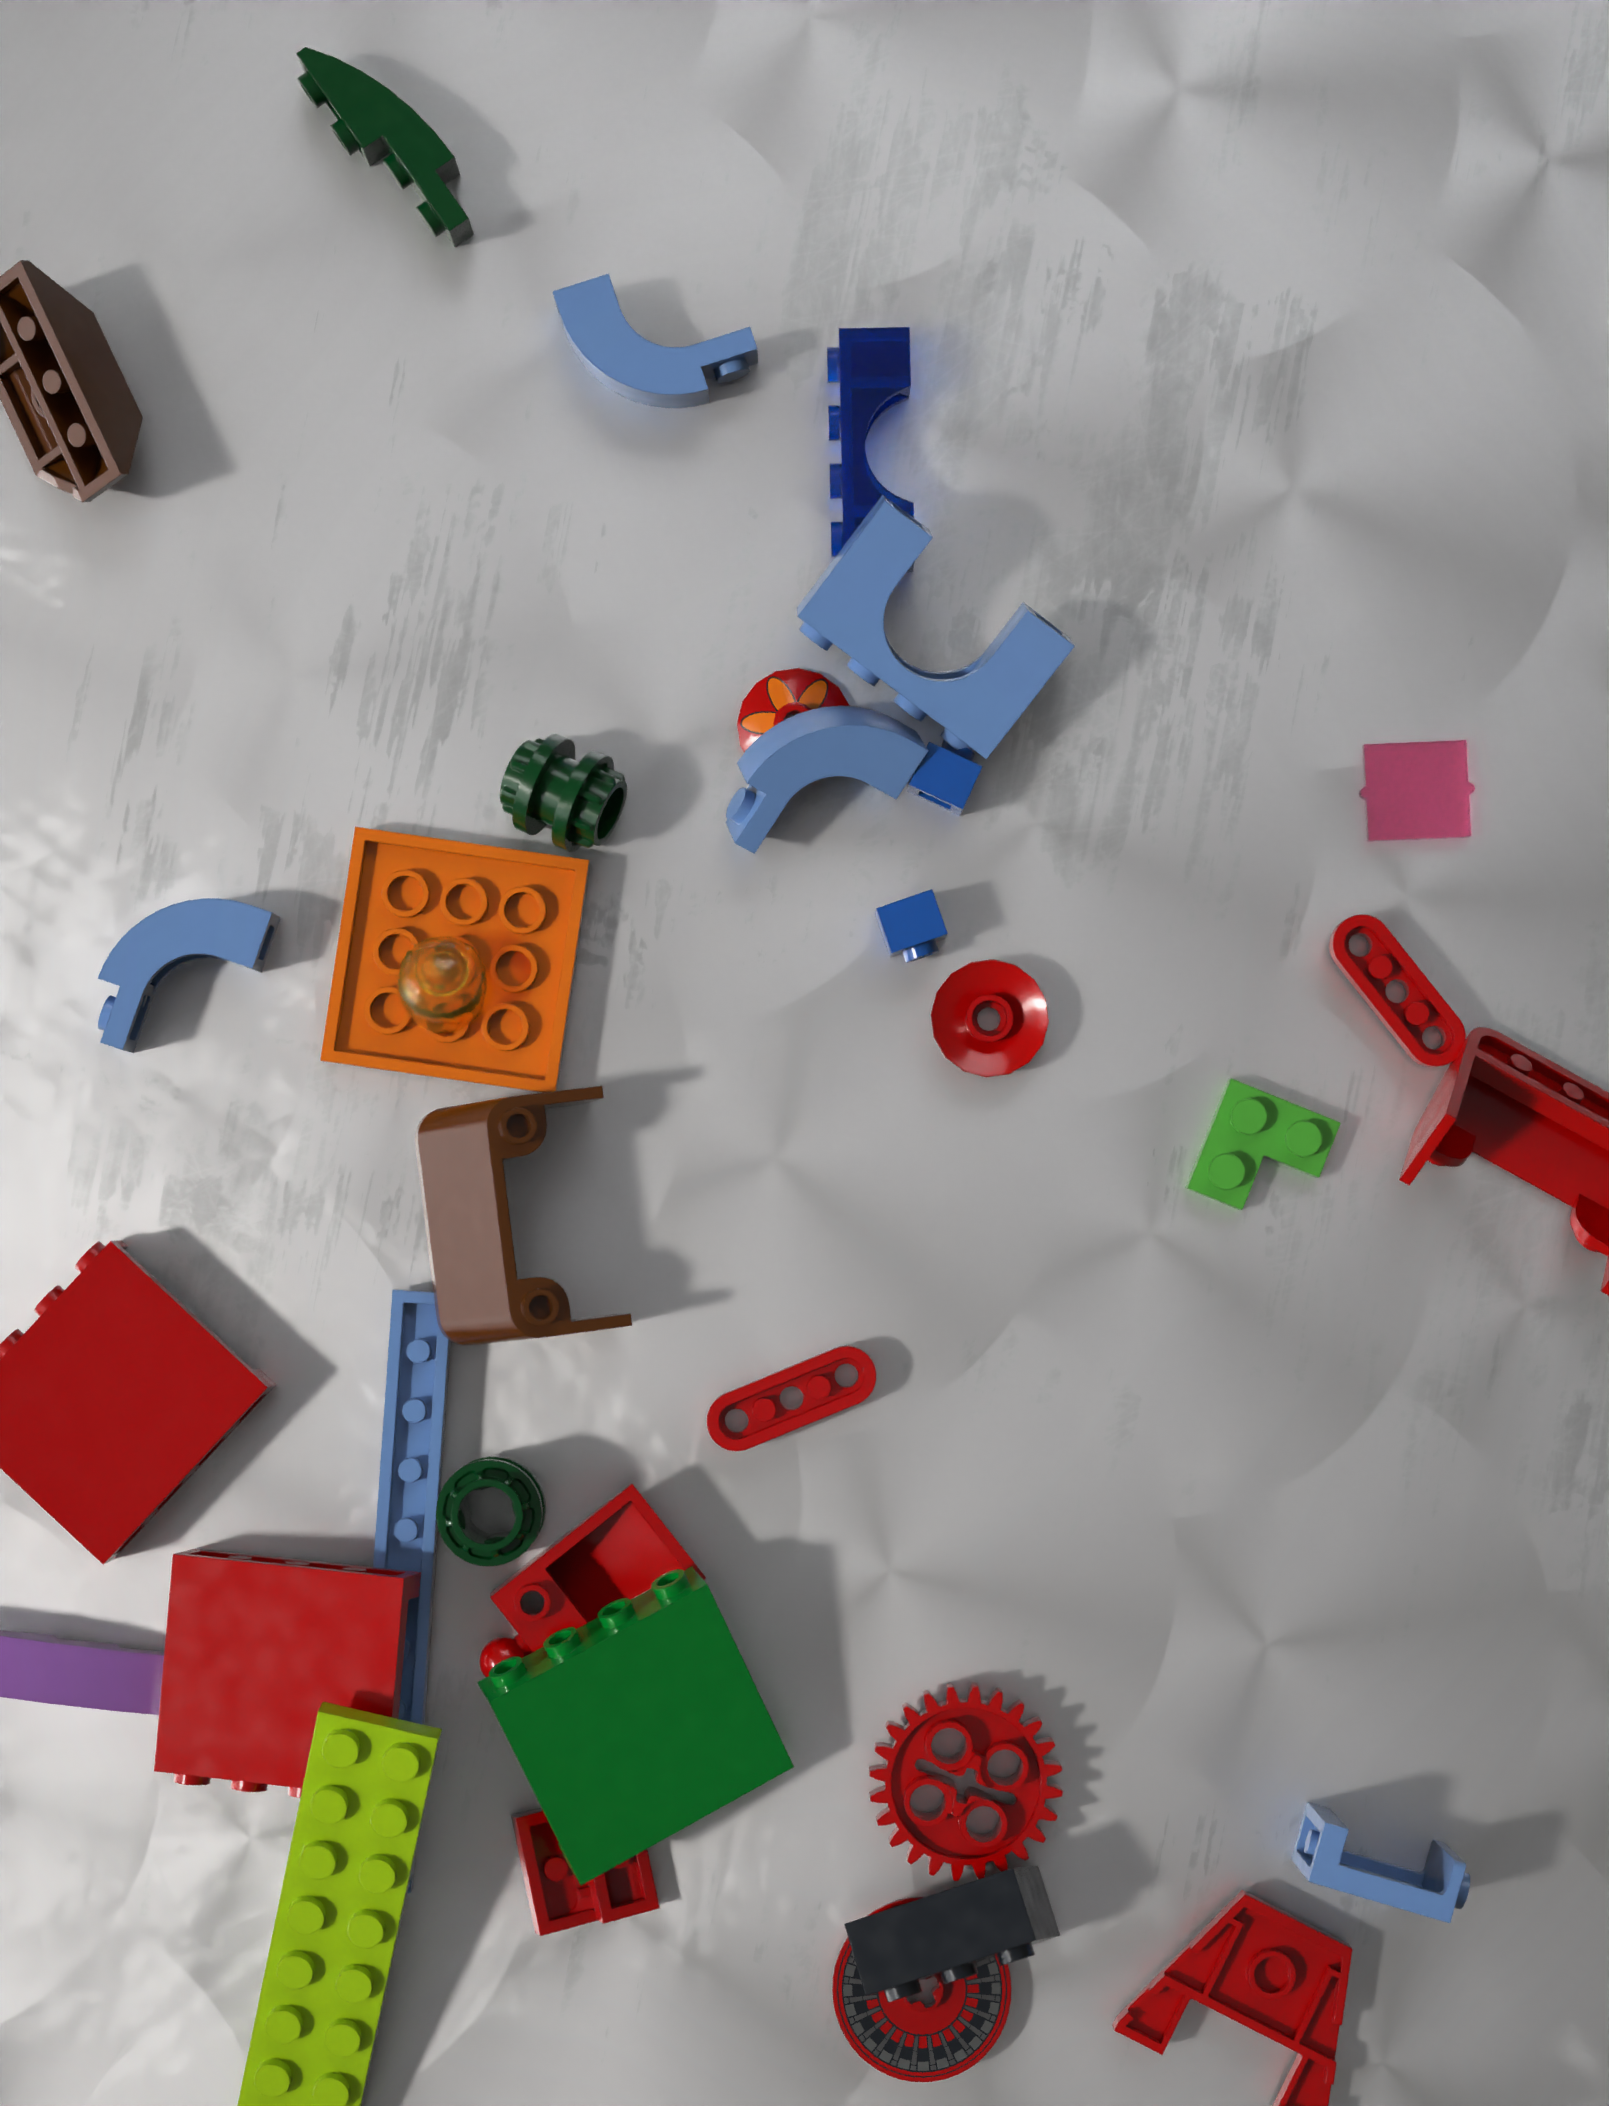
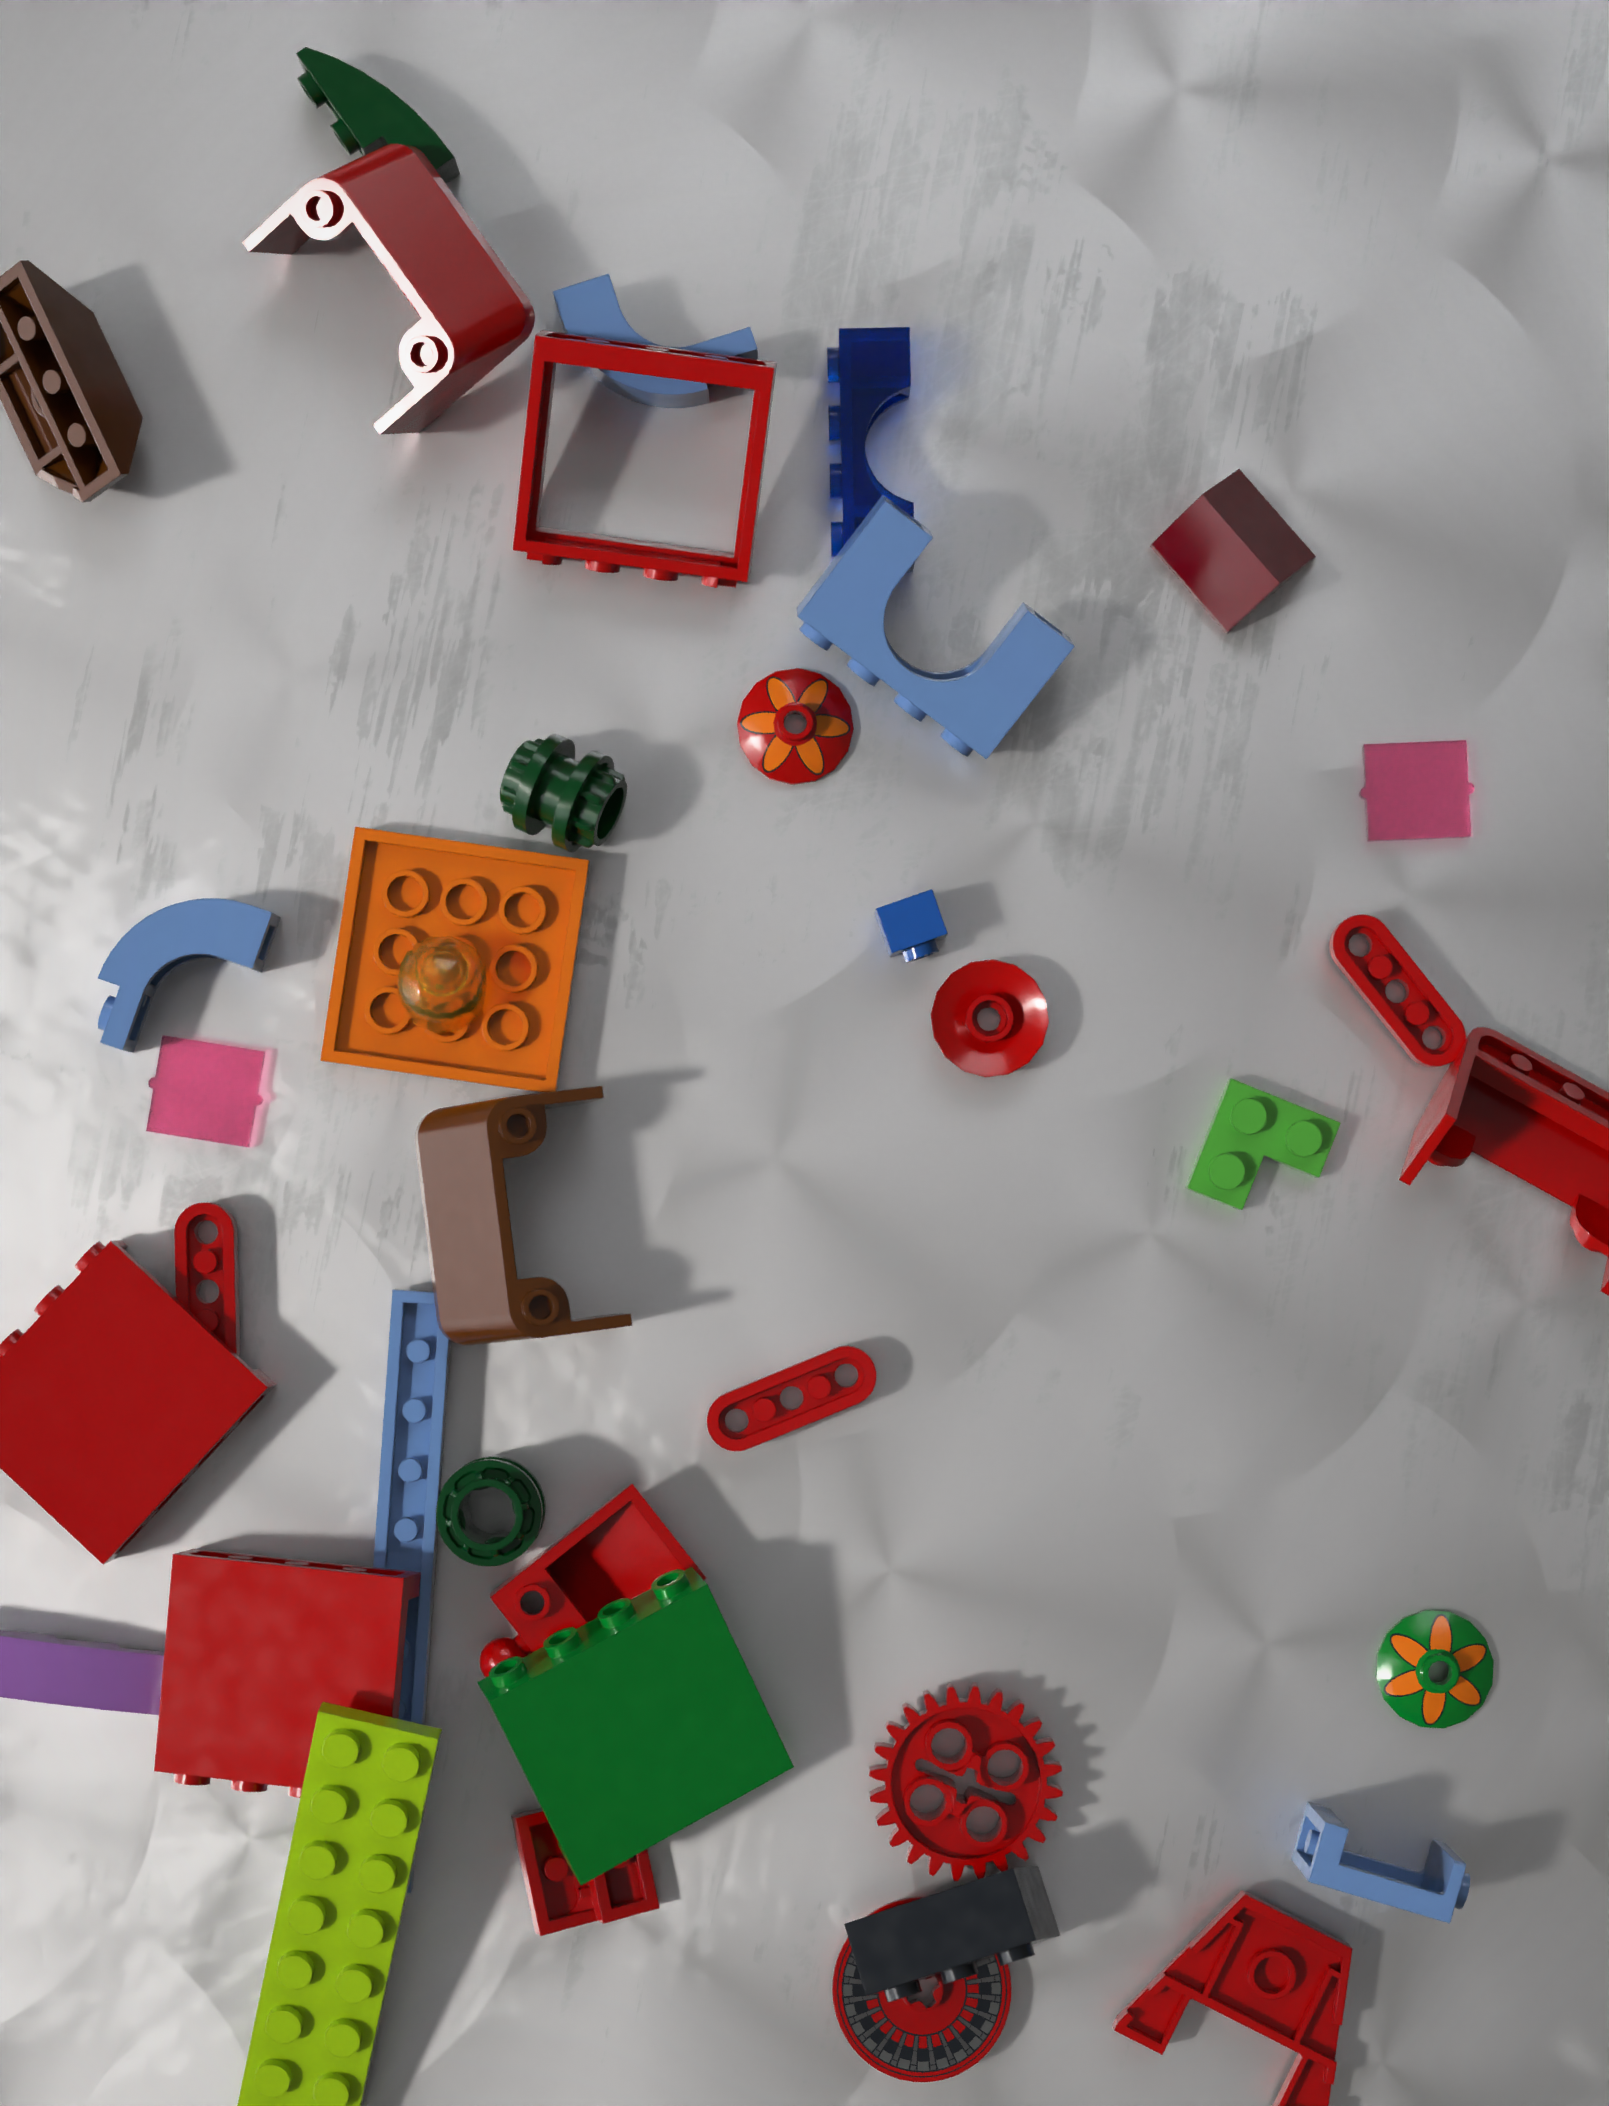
(205, 1091): none -> clear pink piece
(214, 1261): none -> red plate
(436, 256): none -> red windscreen
(607, 552): none -> red window
(814, 747): medium blue arch -> none
(945, 777): blue plate -> none
(1232, 550): none -> dark red slope
(1405, 1664): none -> green dish

